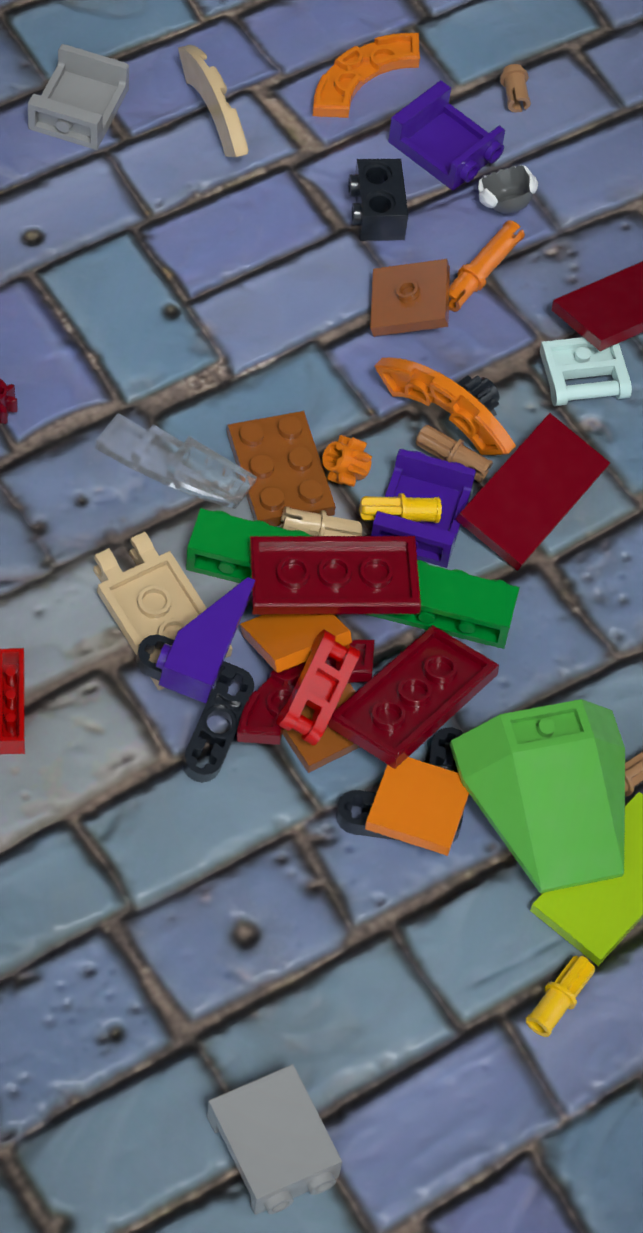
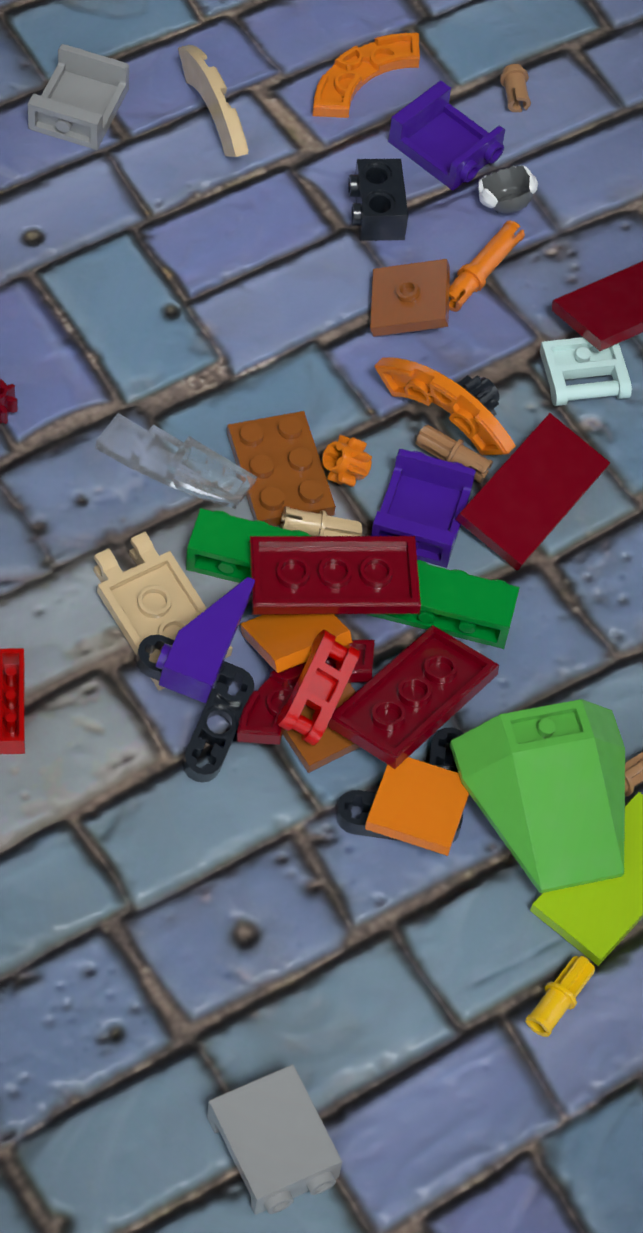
(405, 507): yellow axle -> none

